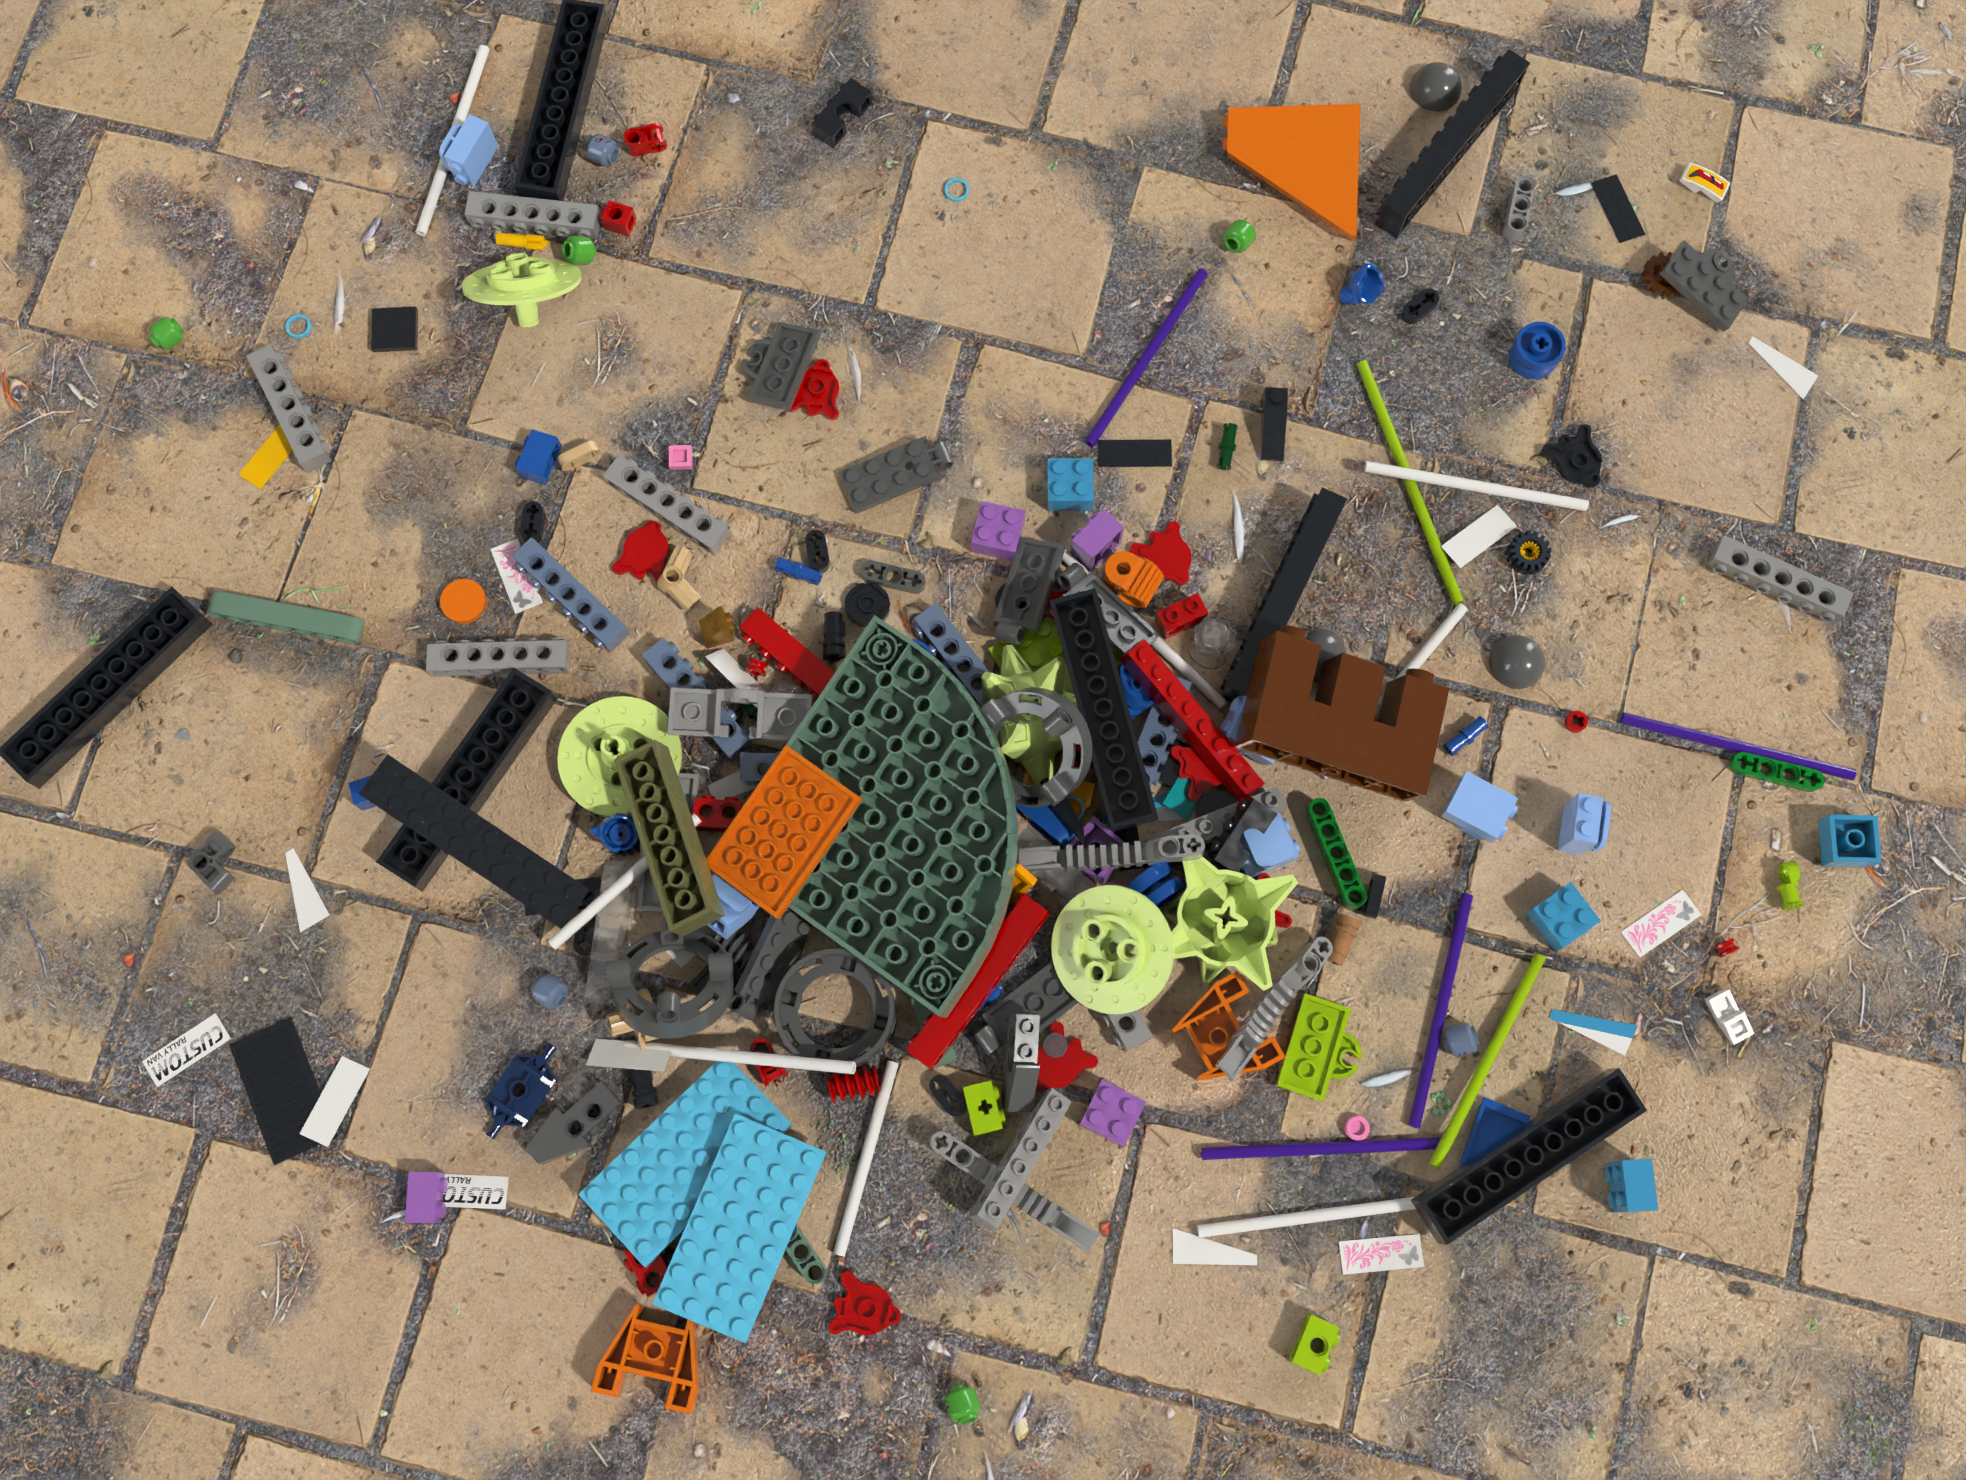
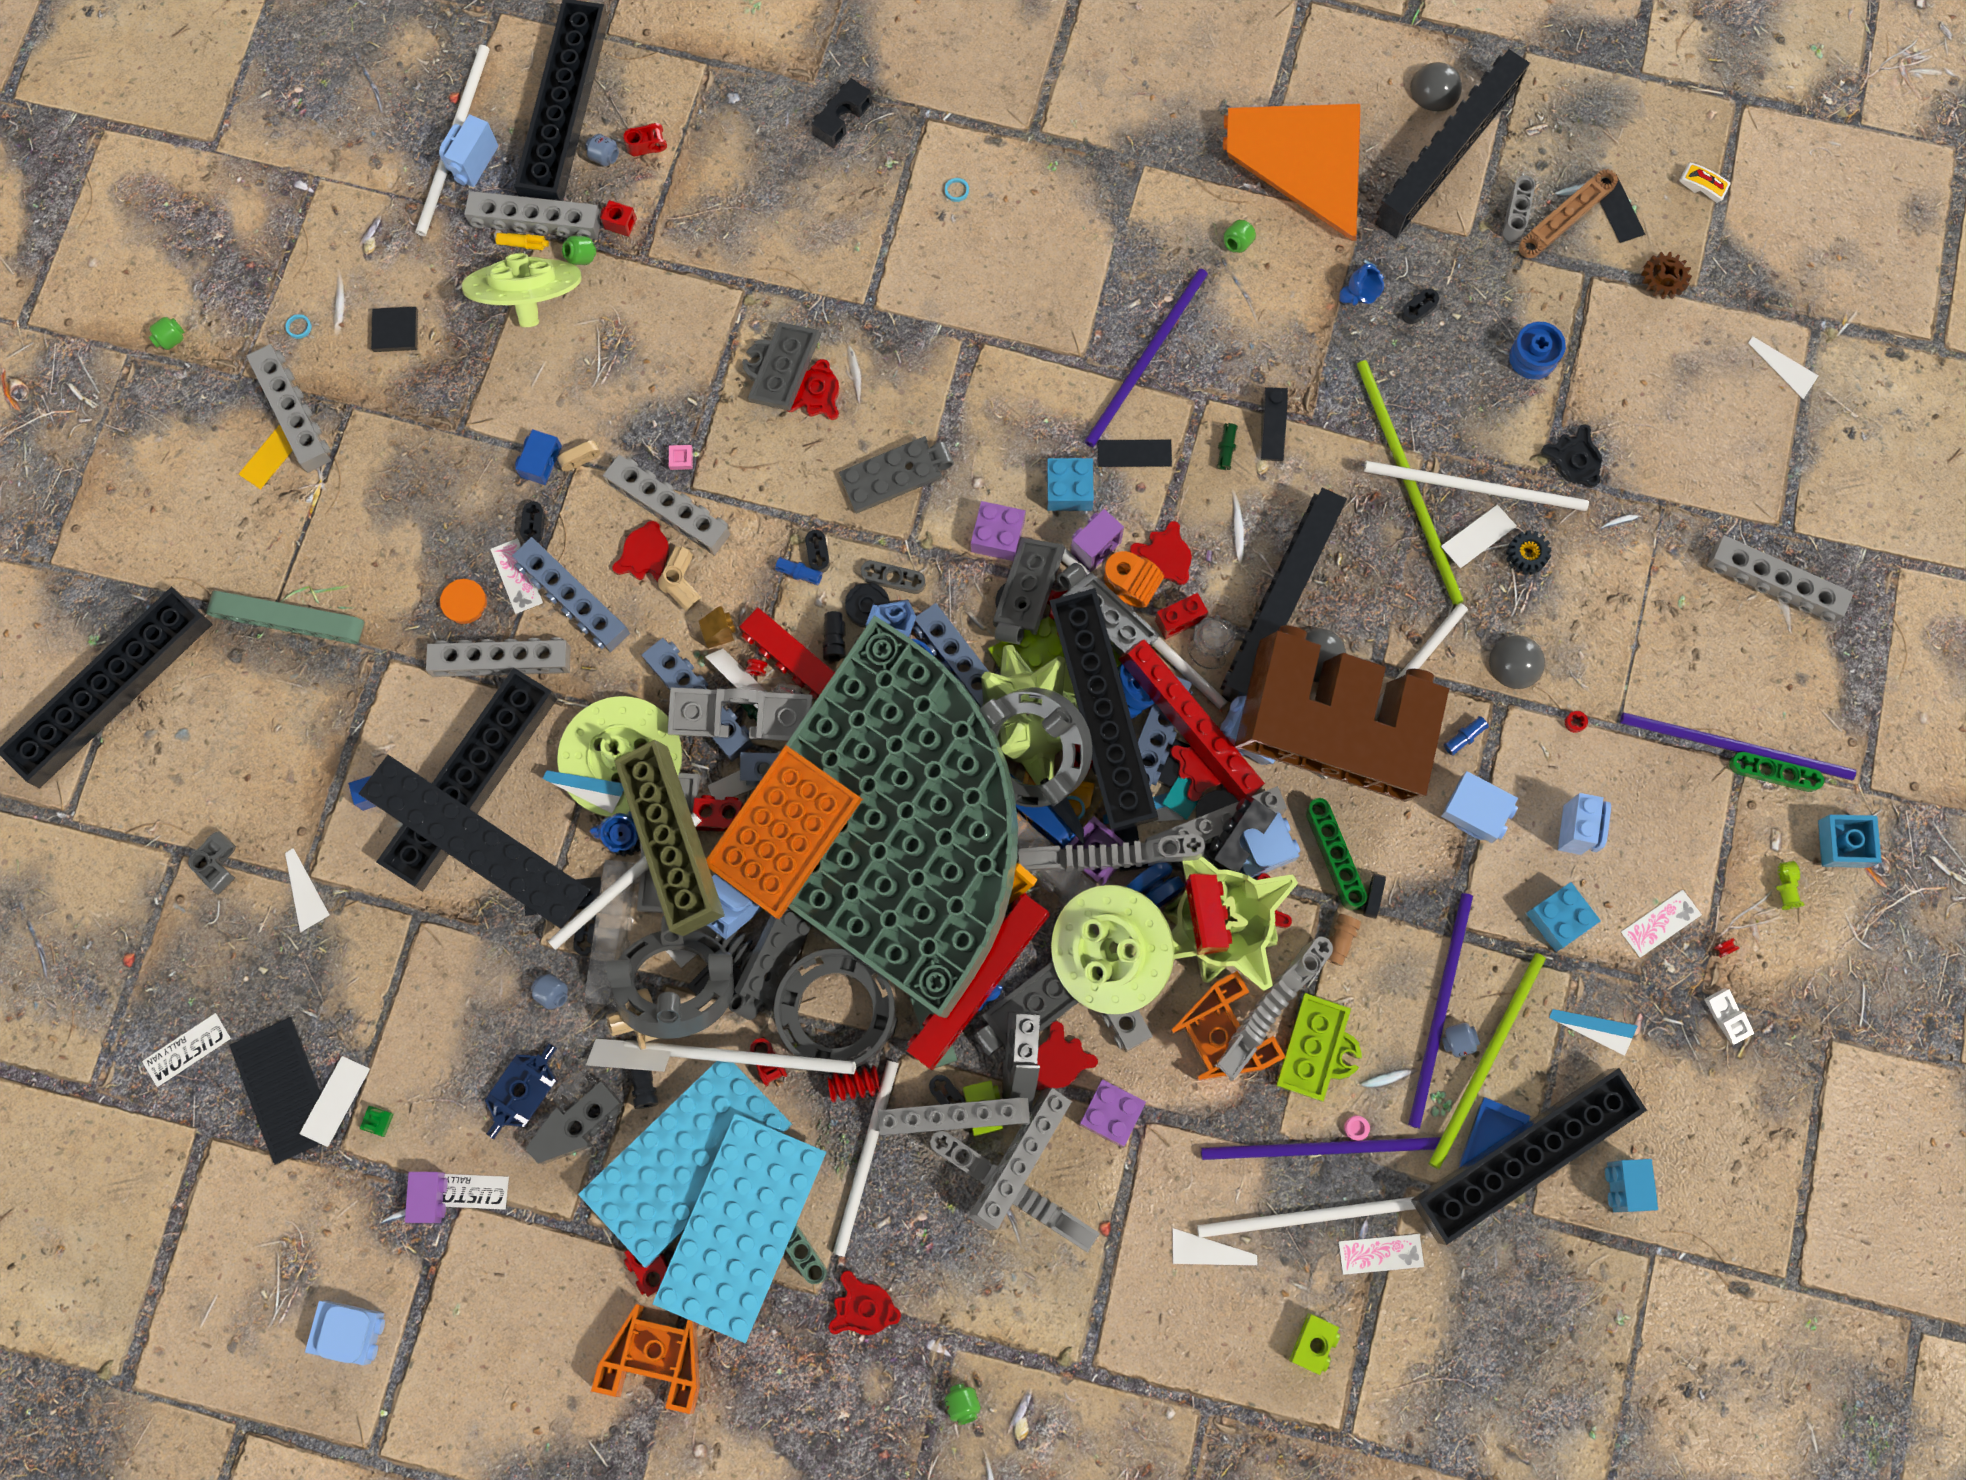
(345, 1333): none -> light blue brick
(376, 1121): none -> green tile
(596, 791): none -> sticker
(896, 614): none -> medium blue slope
(954, 1116): none -> light grey brick
(1055, 1045): clear light blue tile -> none
(1208, 913): none -> red slope
(1568, 213): none -> medium nougat plate
(1706, 283): dark grey plate -> none

